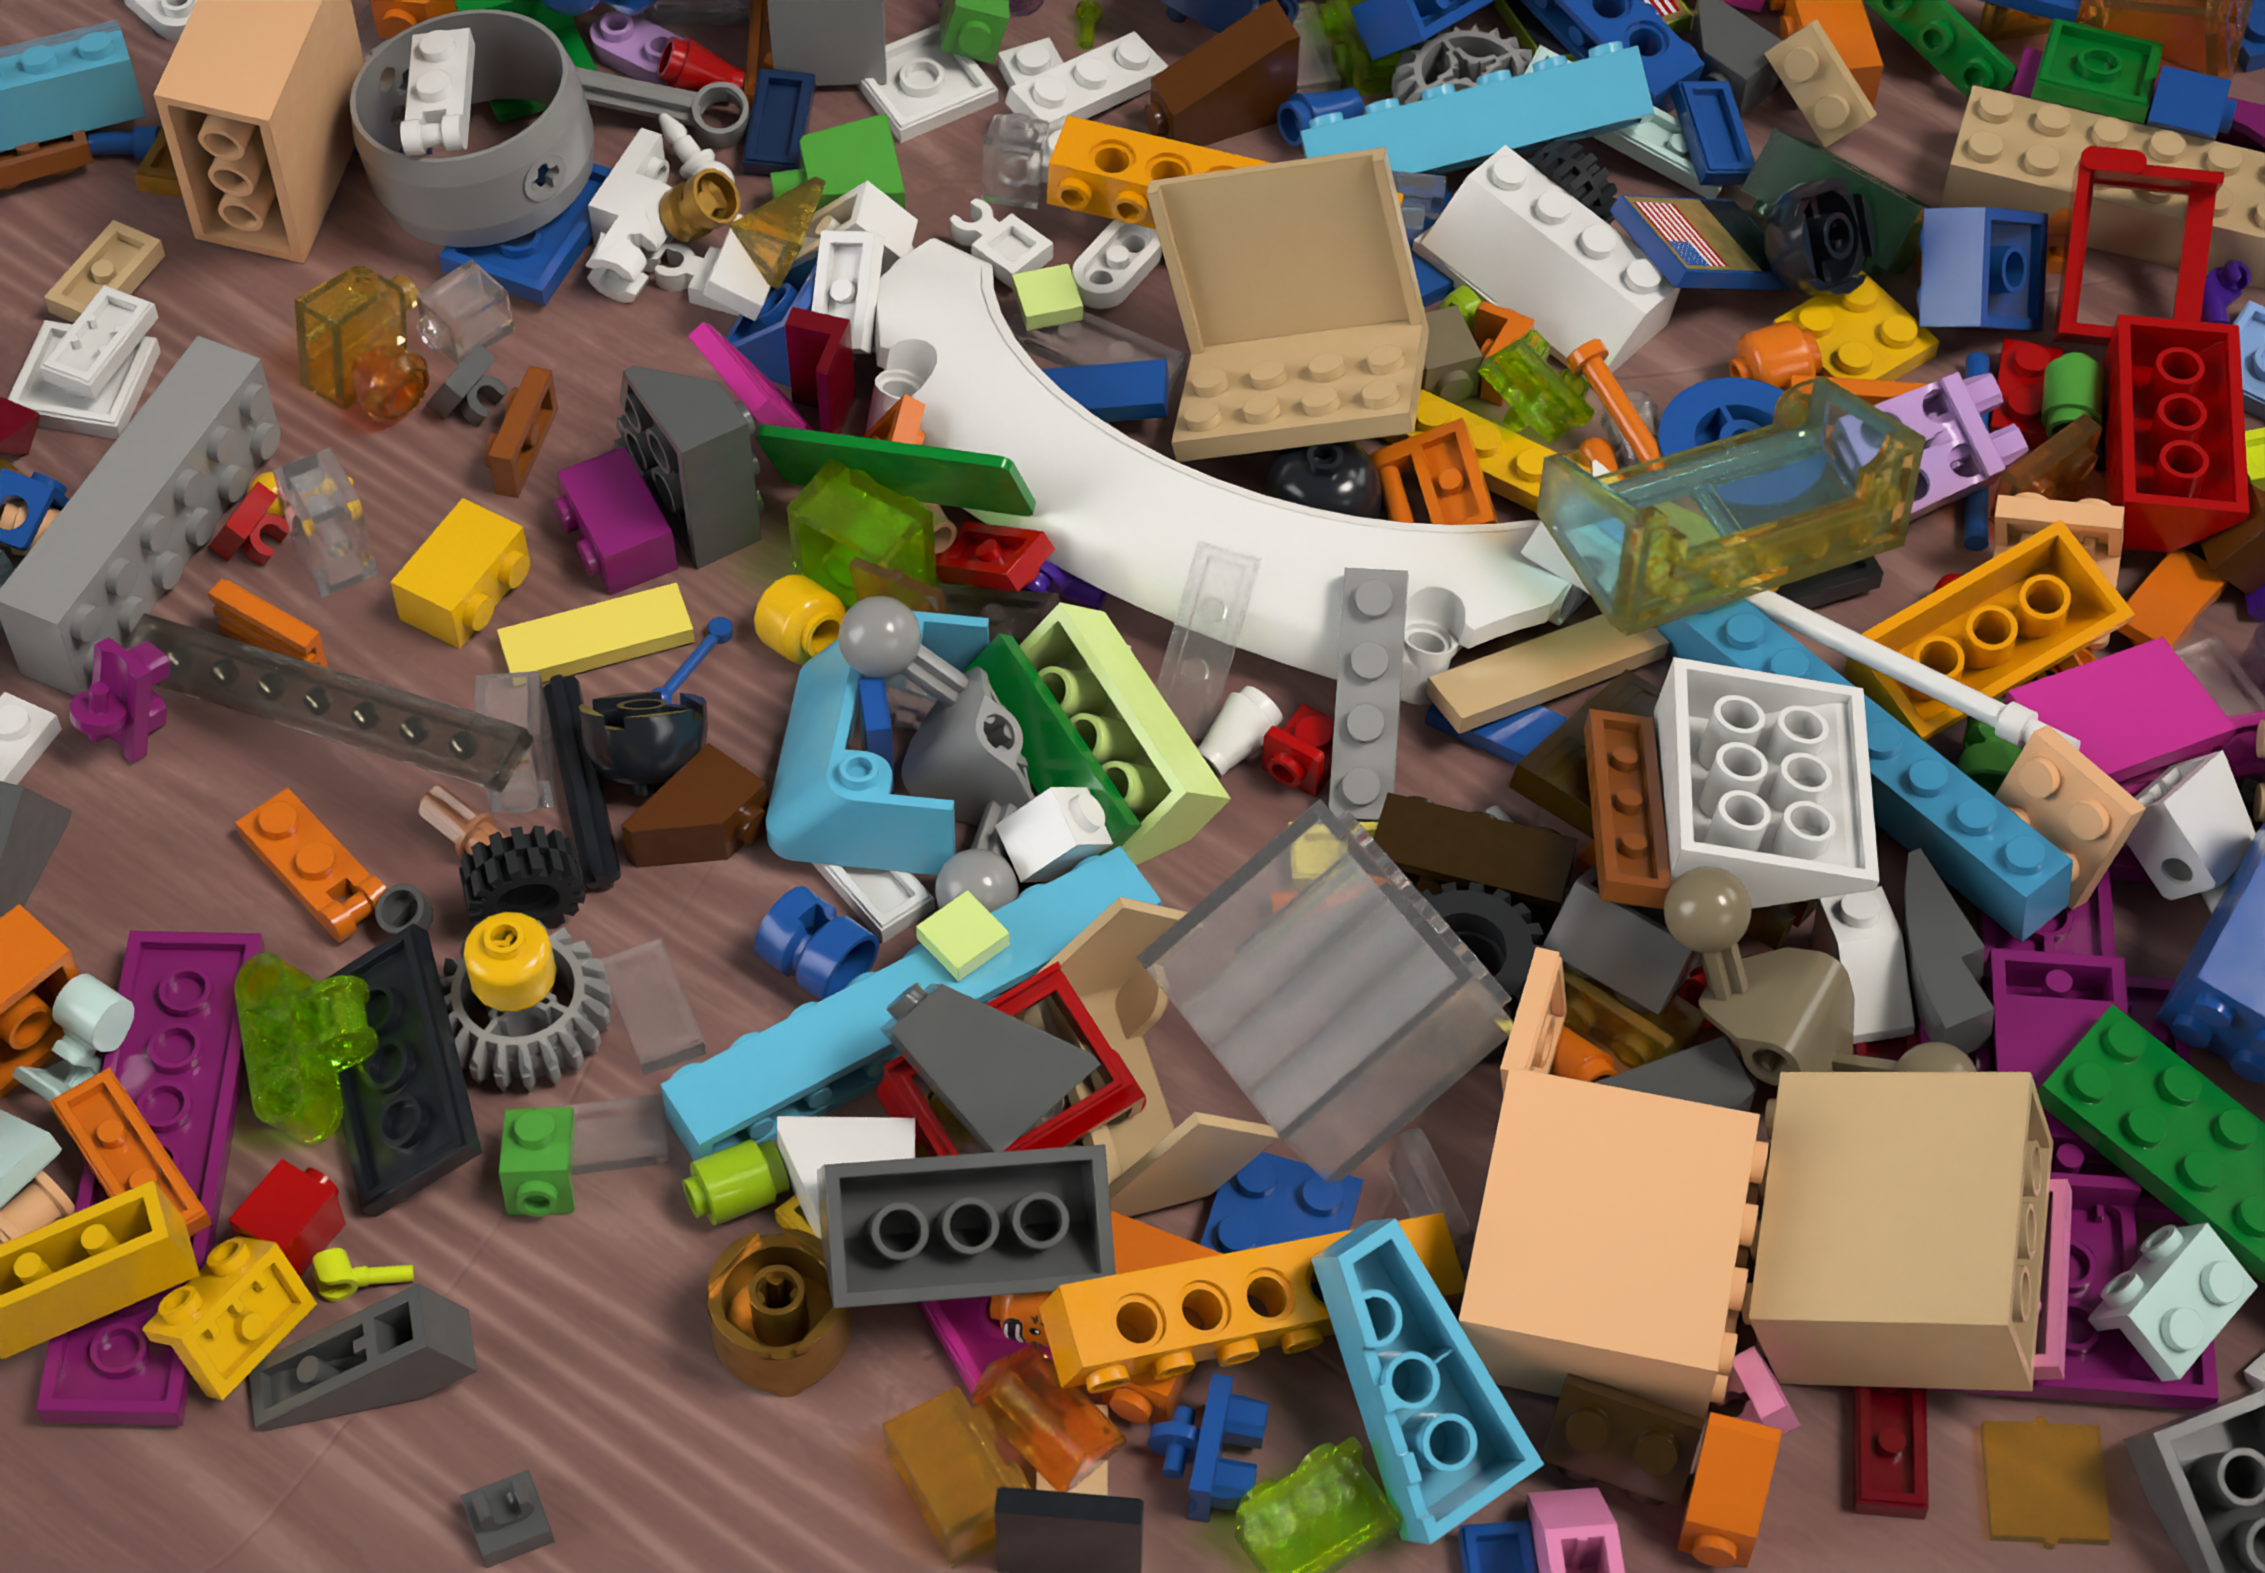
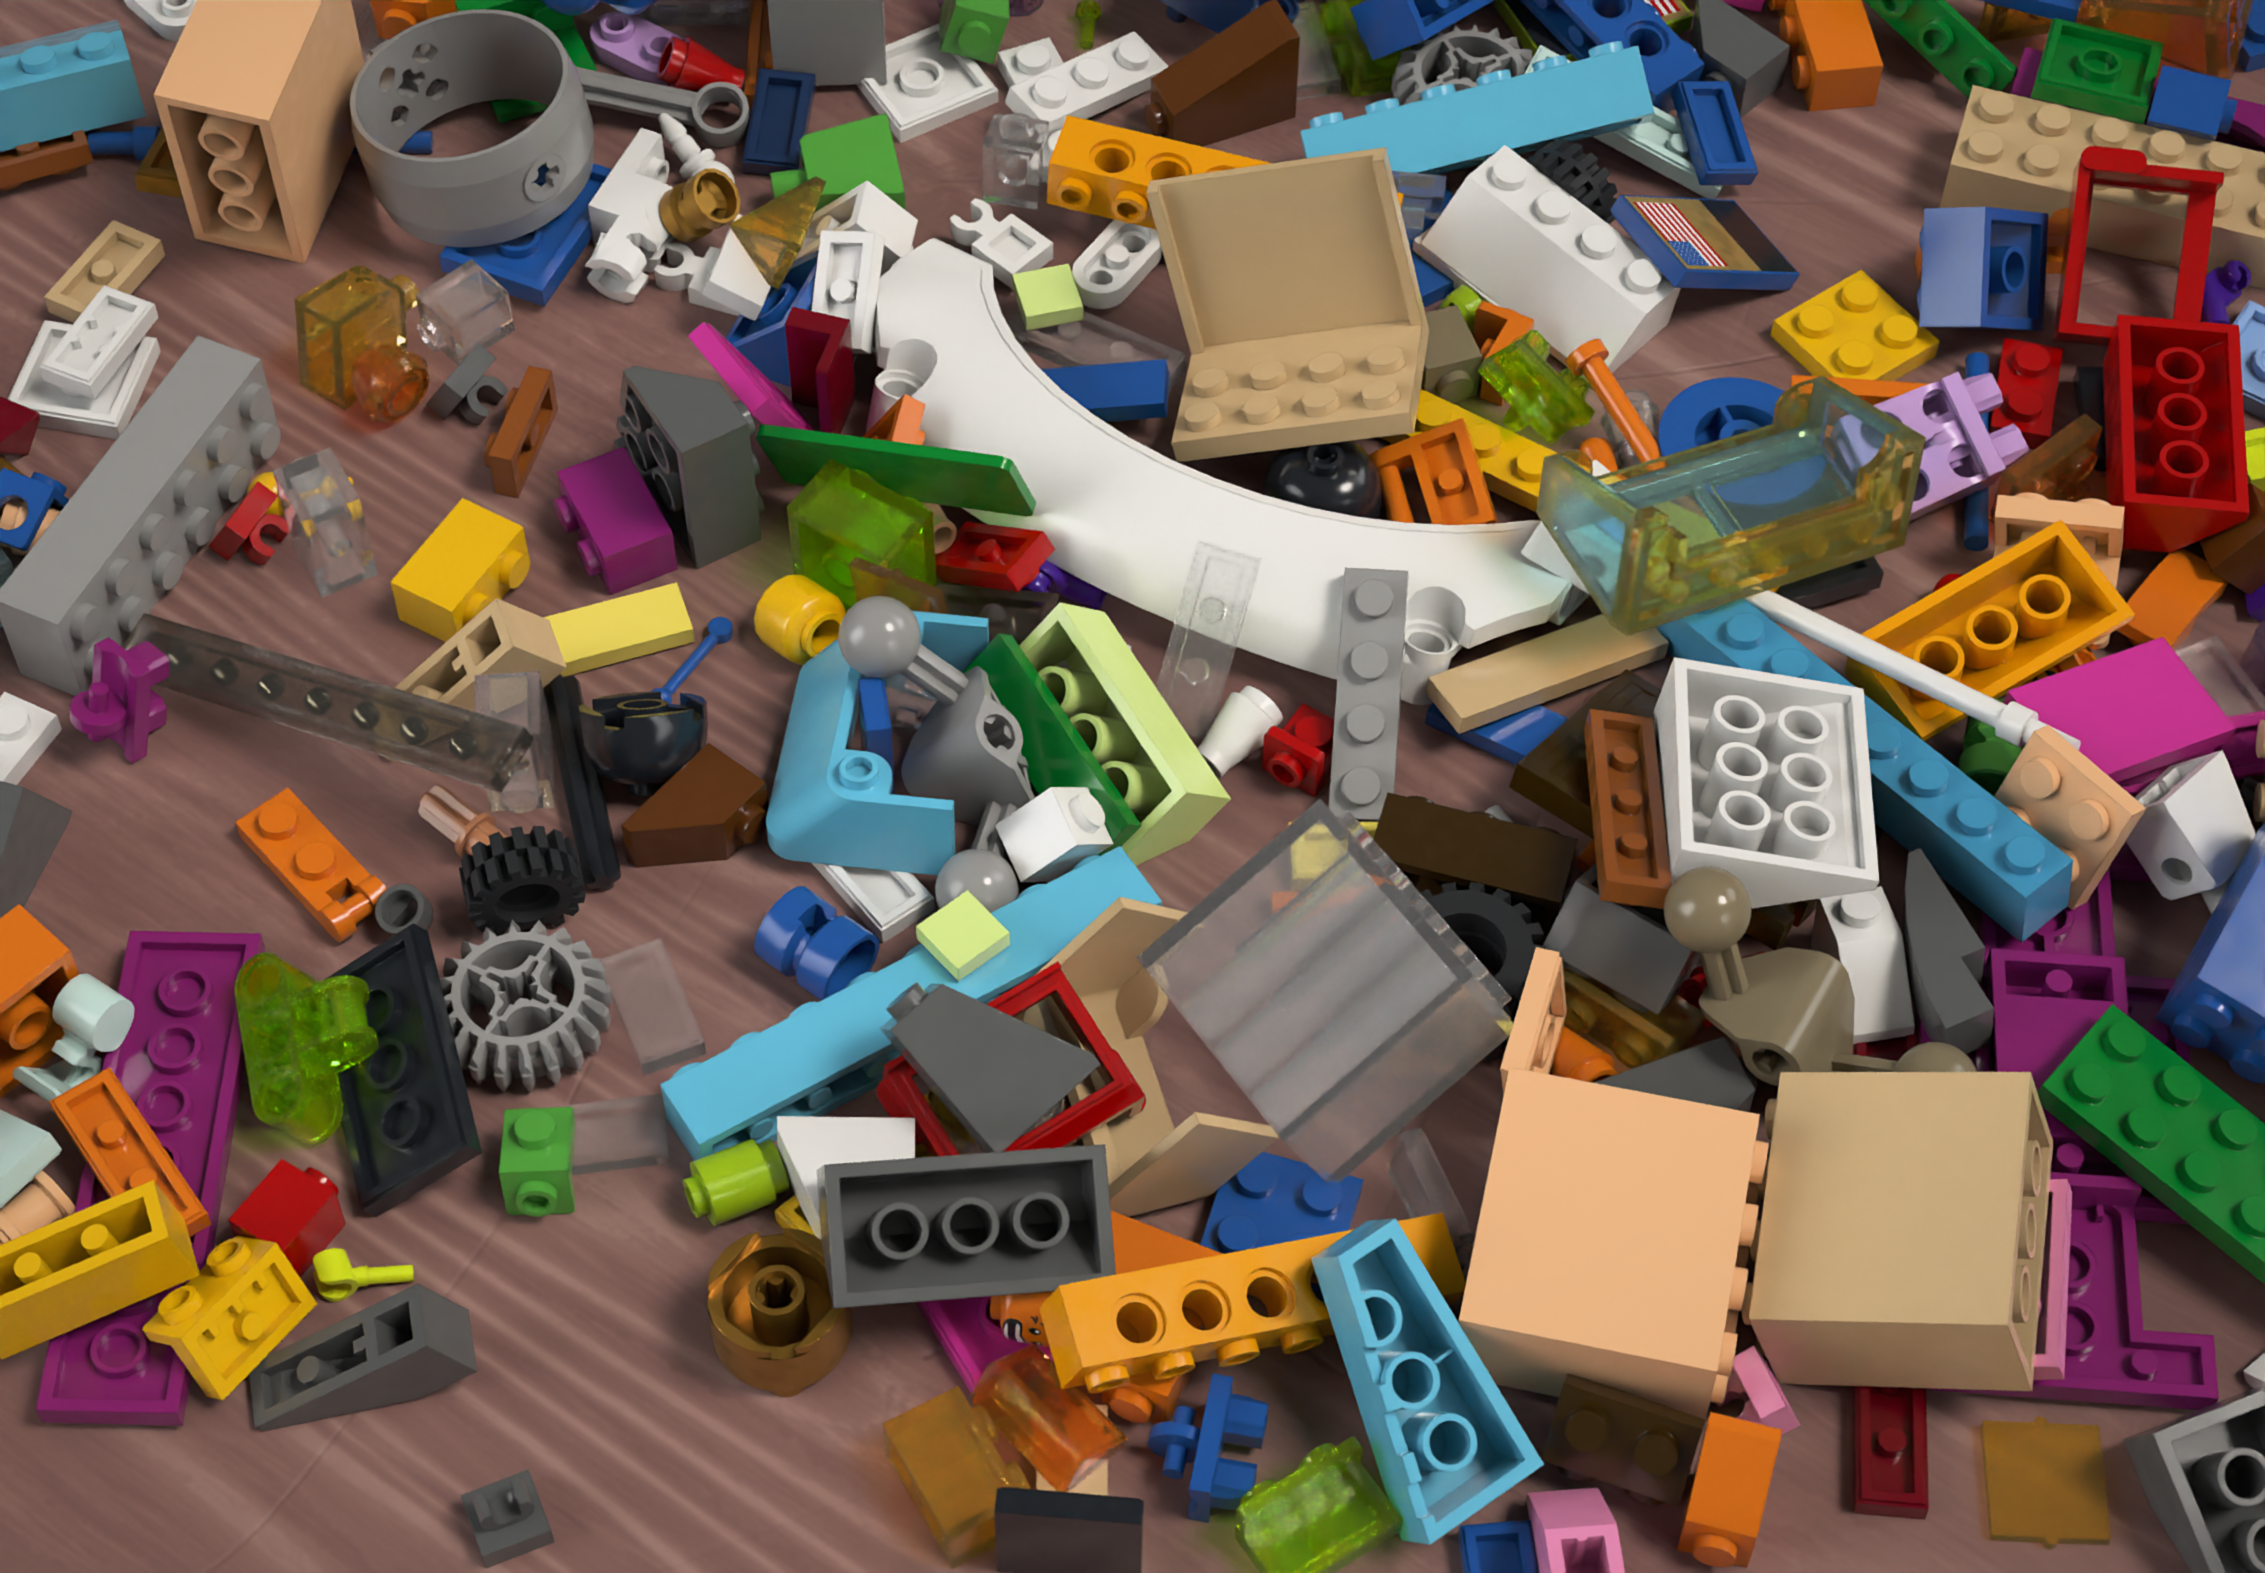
(264, 625): orange tile -> none
(438, 91): white plate -> none
(493, 642): none -> tan slope
(509, 961): yellow head -> none
(1301, 107): blue cone -> none
(1776, 354): orange head -> none
(1794, 160): clear green slope -> none
(1819, 237): black cylinder -> none
(1820, 83): tan plate -> none
(2070, 389): bright green brick -> none
(2175, 1297): light aqua bracket -> none

